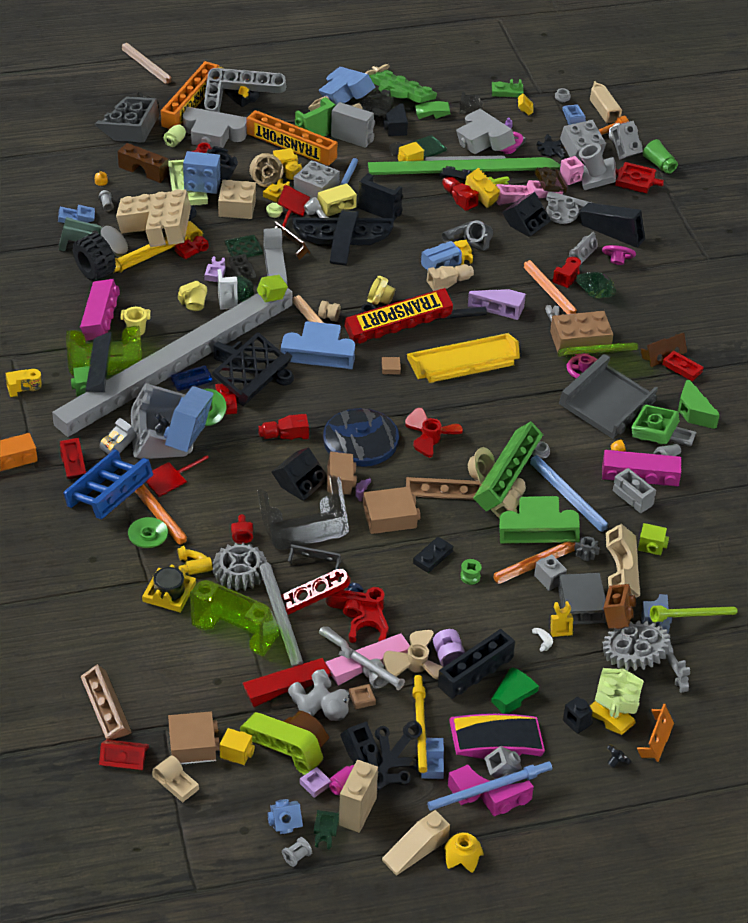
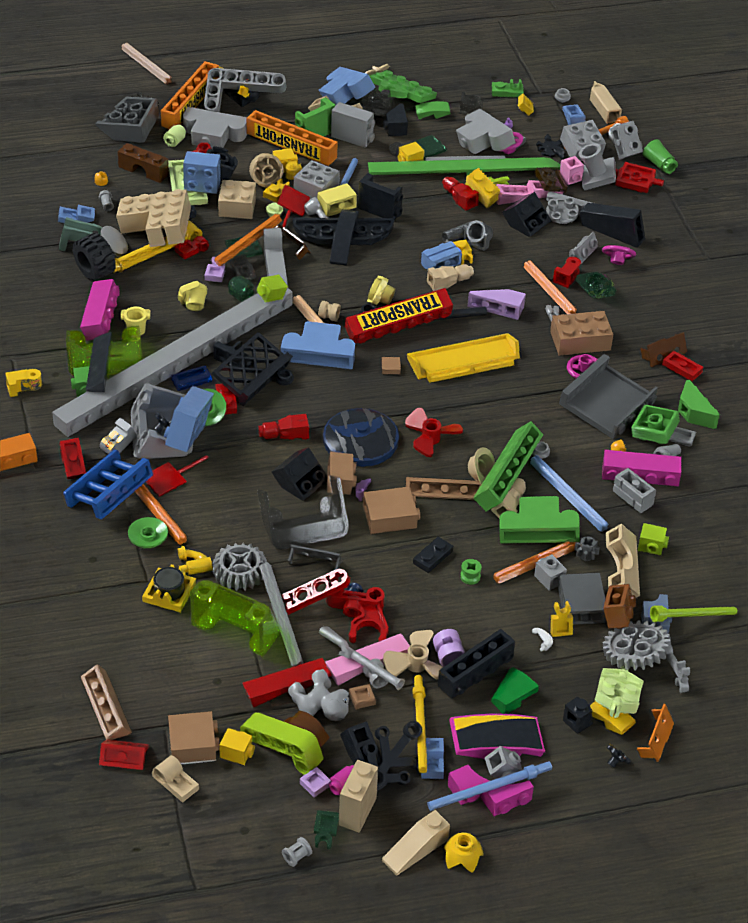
(227, 291): white panel -> none
(242, 530): red piece -> none
(247, 240): none -> orange axle
(293, 816): medium blue brick -> none
(451, 172): black plate -> none
(598, 349): clear neon green tile -> none

